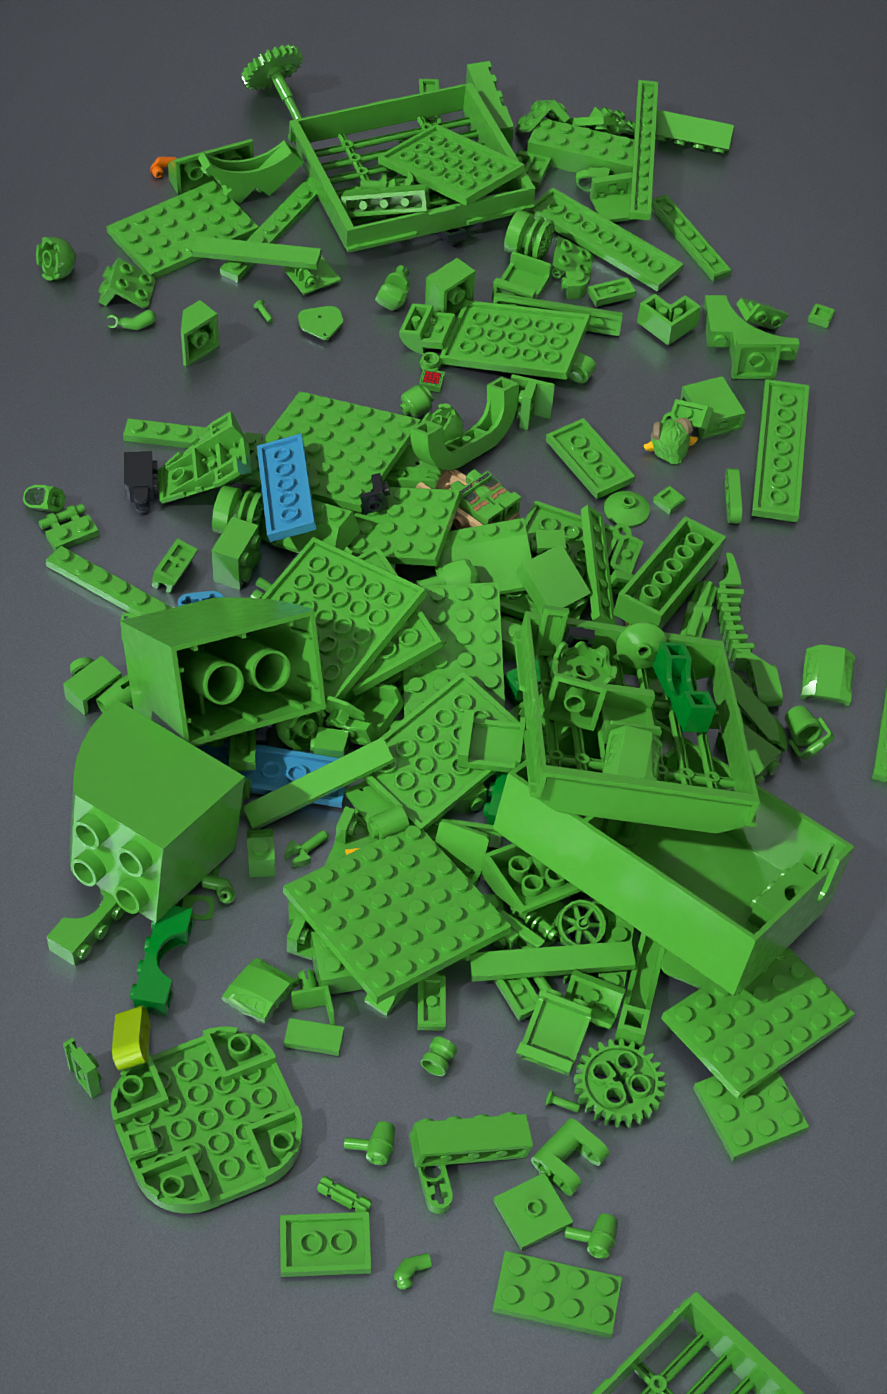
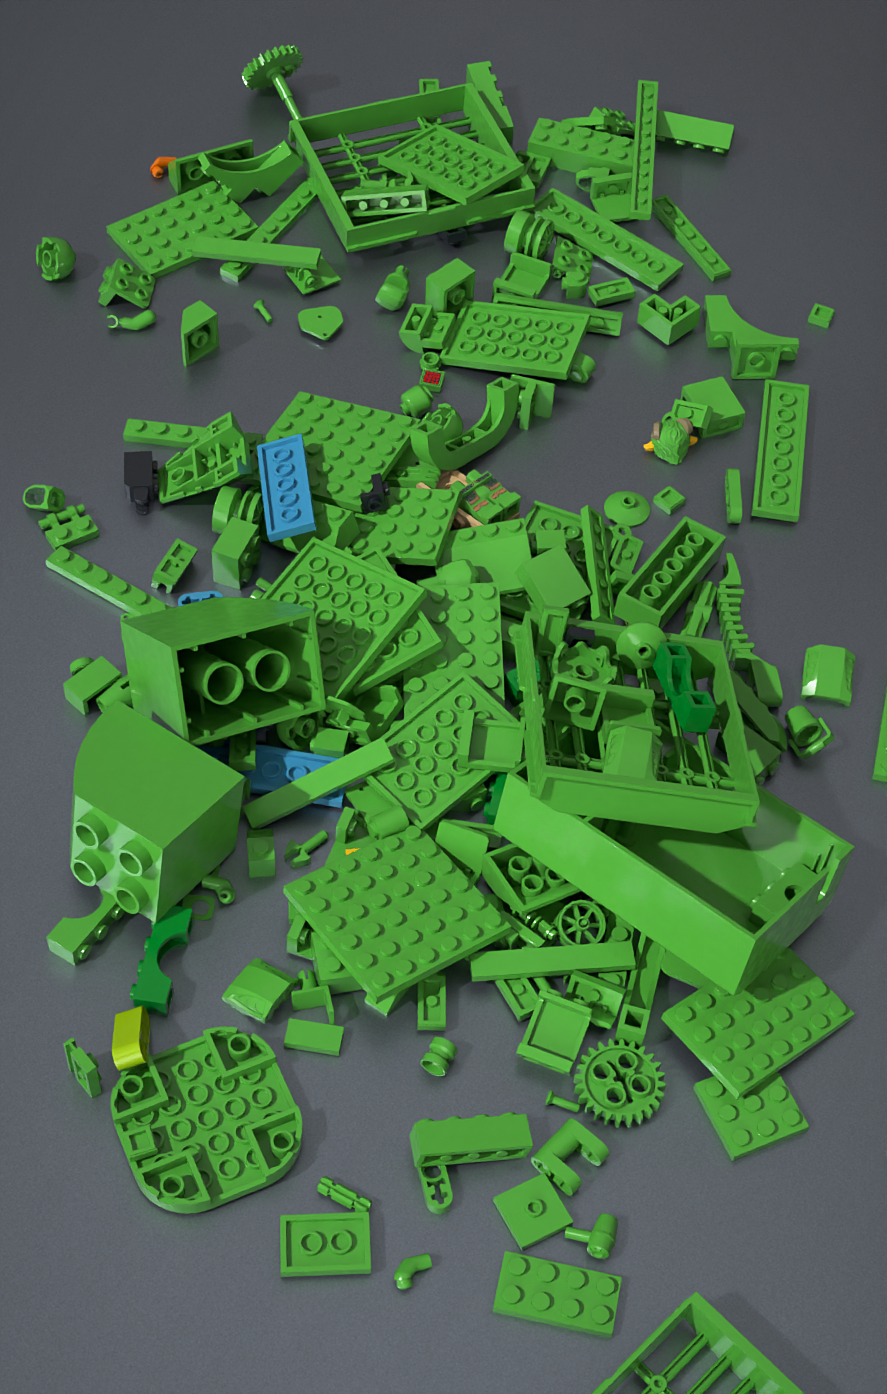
(379, 1145): bright green piece -> none
(544, 108): bright green bracket -> none
(590, 458): bright green plate -> none
(761, 314): bright green bracket -> none

